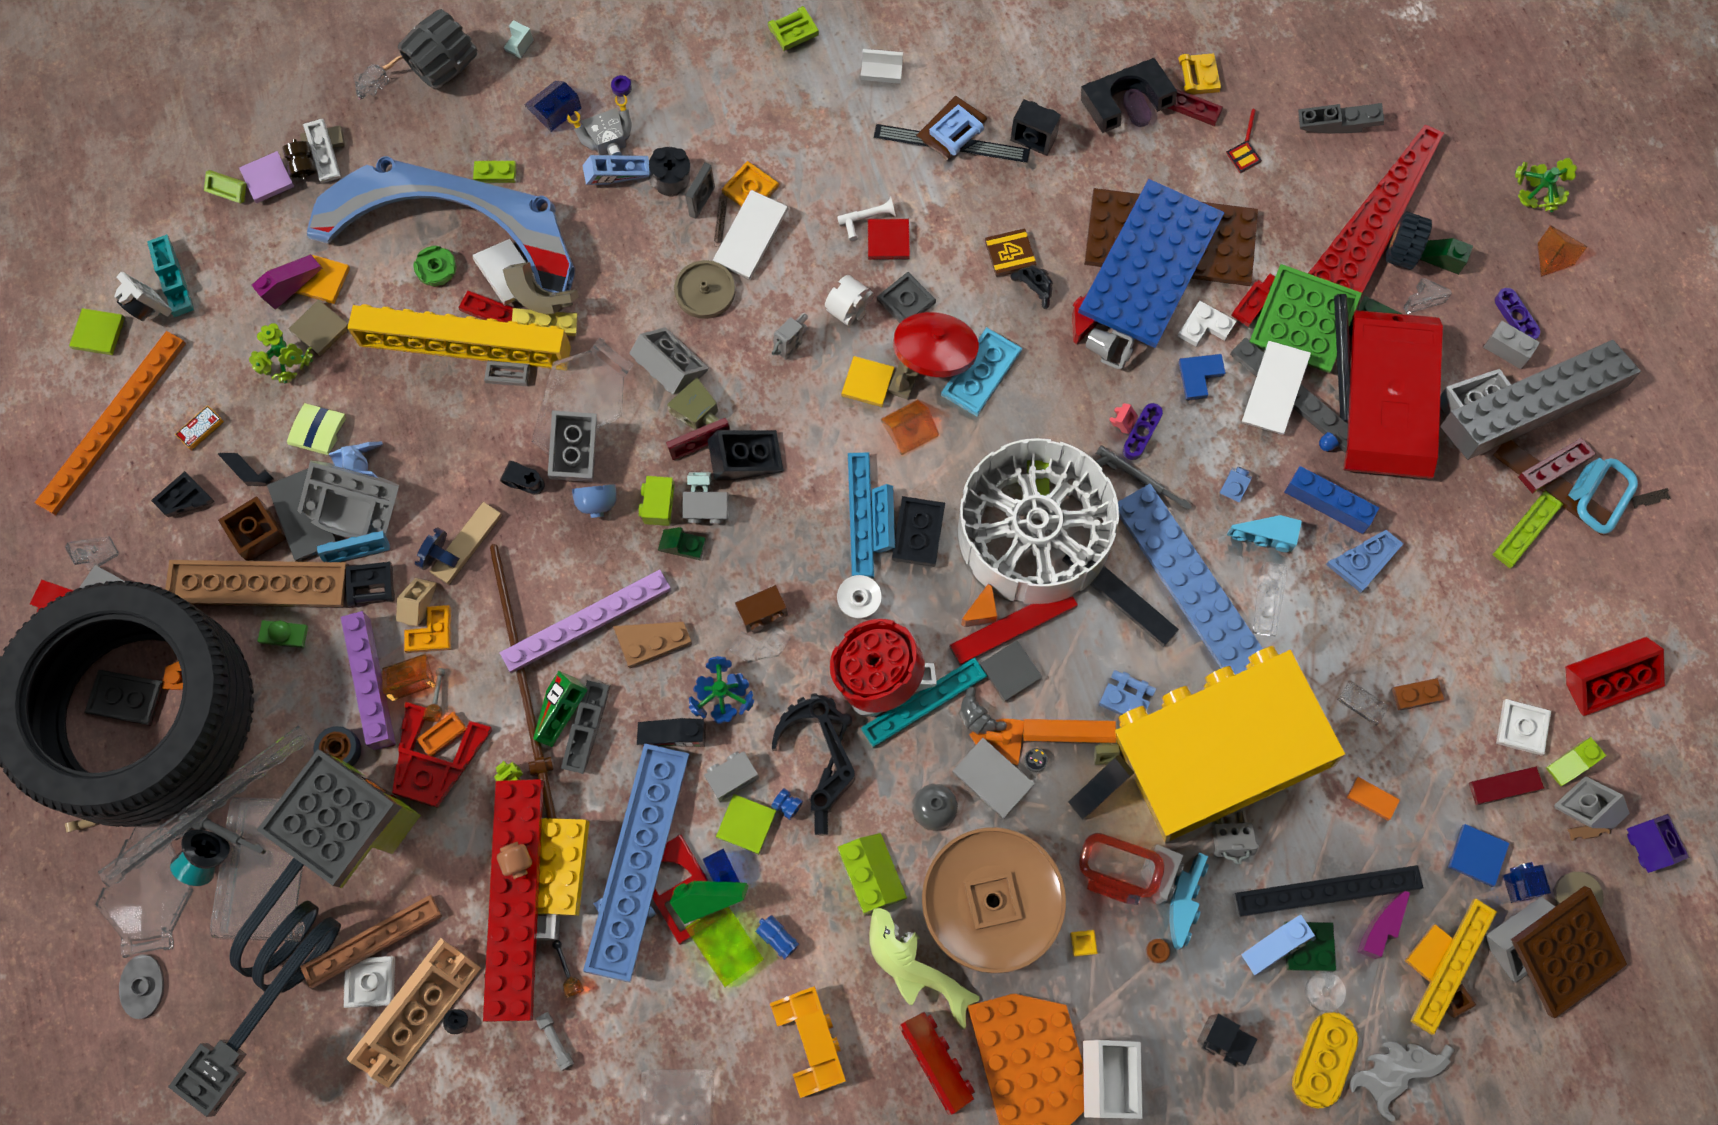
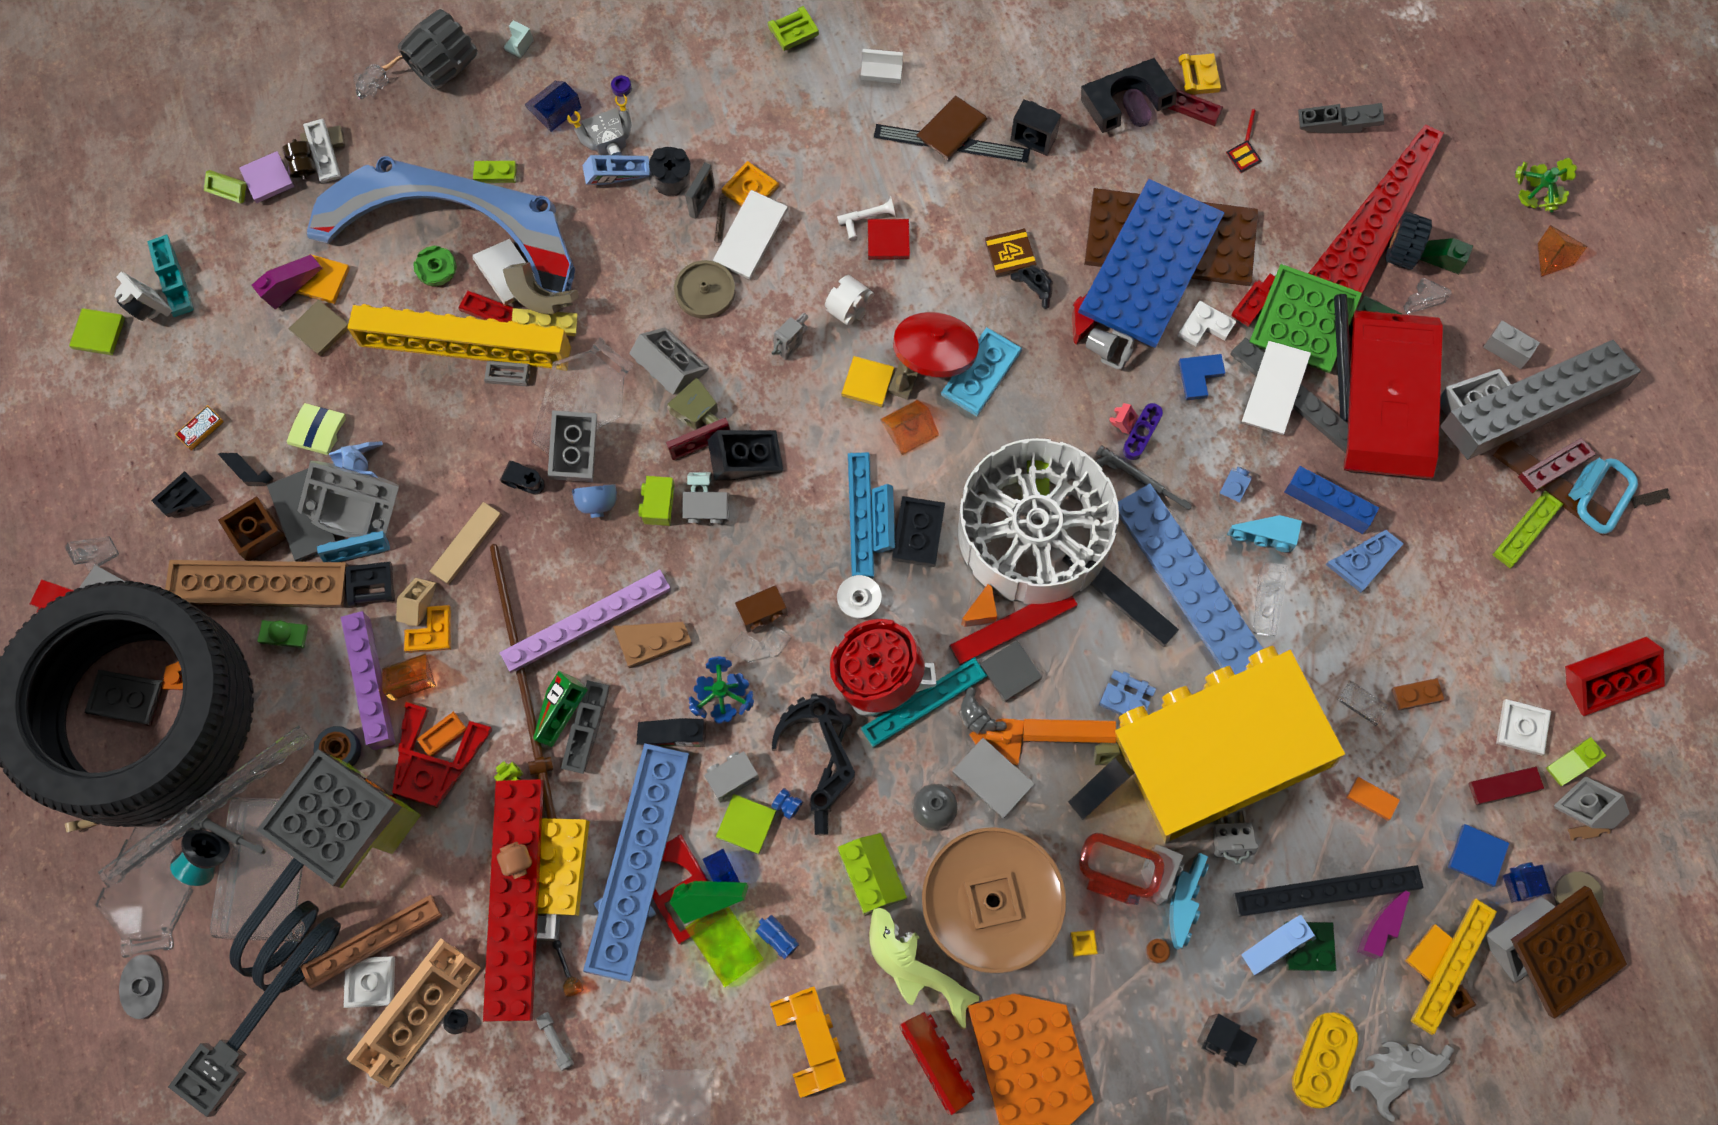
(110, 423): orange plate -> none
(287, 354): lime plant -> none
(433, 549): dark blue tile -> none
(433, 712): hinge -> none
(682, 544): dark green slope -> none
(906, 298): dark grey tile -> none
(951, 125): light blue plate -> none
(1035, 760): dark grey tile -> none
(1112, 1079): white piece -> none
(1314, 994): clear piece -> none
(1328, 442): blue hinge -> none
(1503, 306): dark purple beam -> none
(1657, 843): dark purple slope -> none

